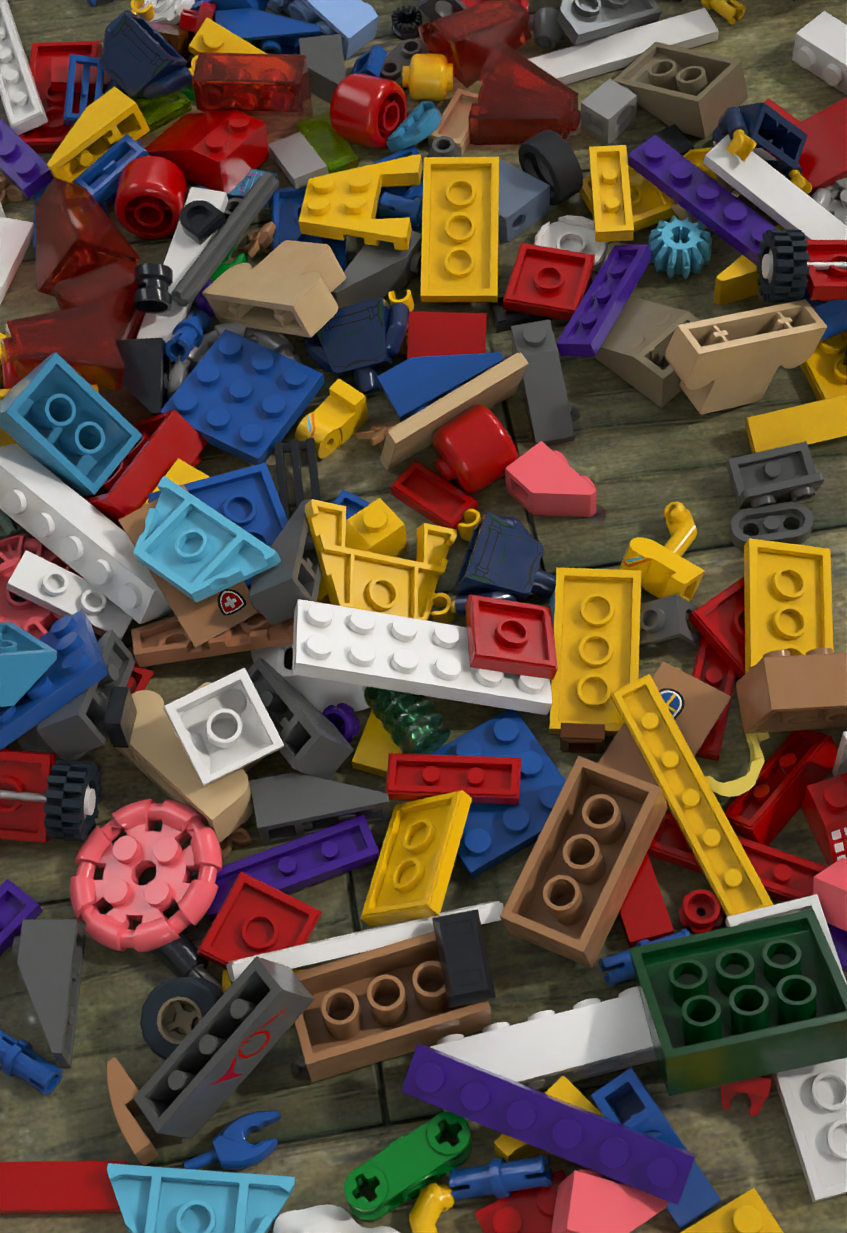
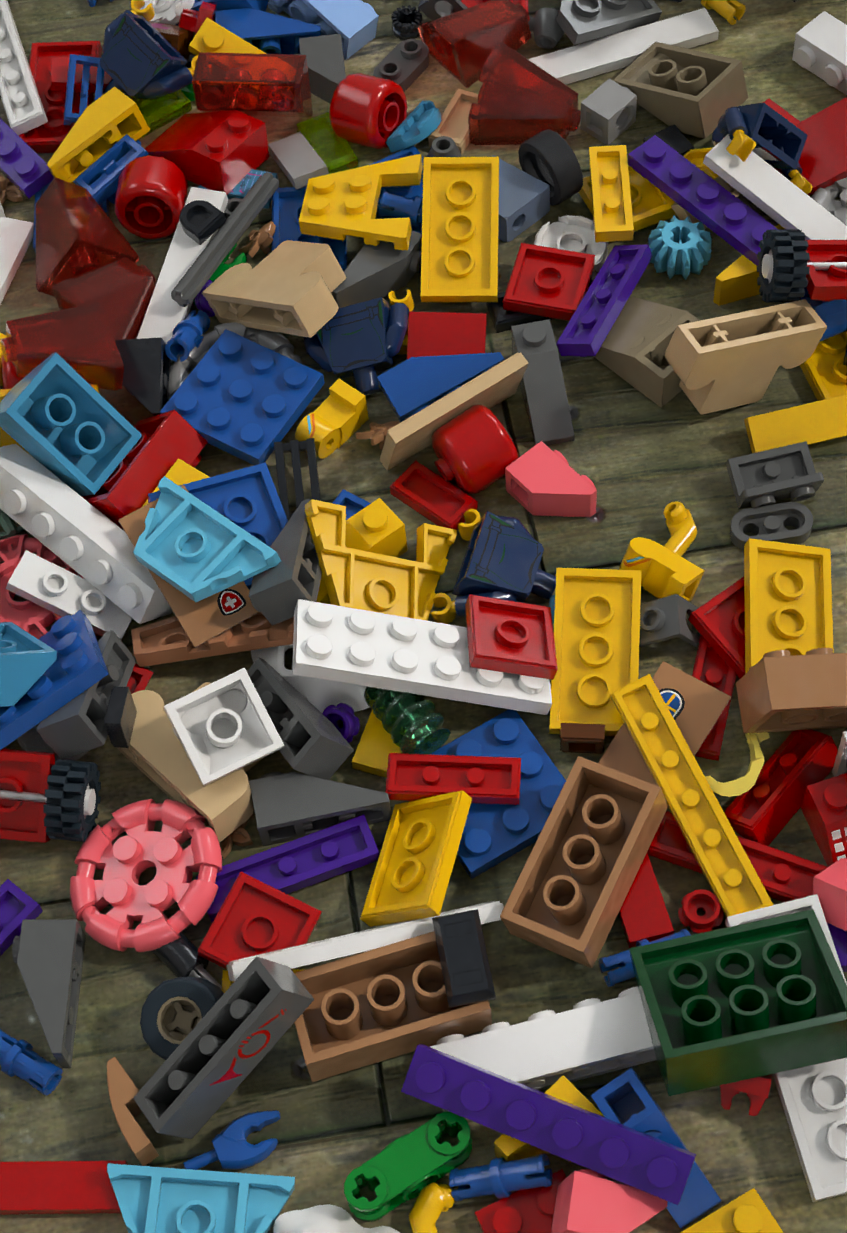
(153, 288): black wheel -> none
(370, 62): blue tile -> none
(428, 77): yellow head -> none

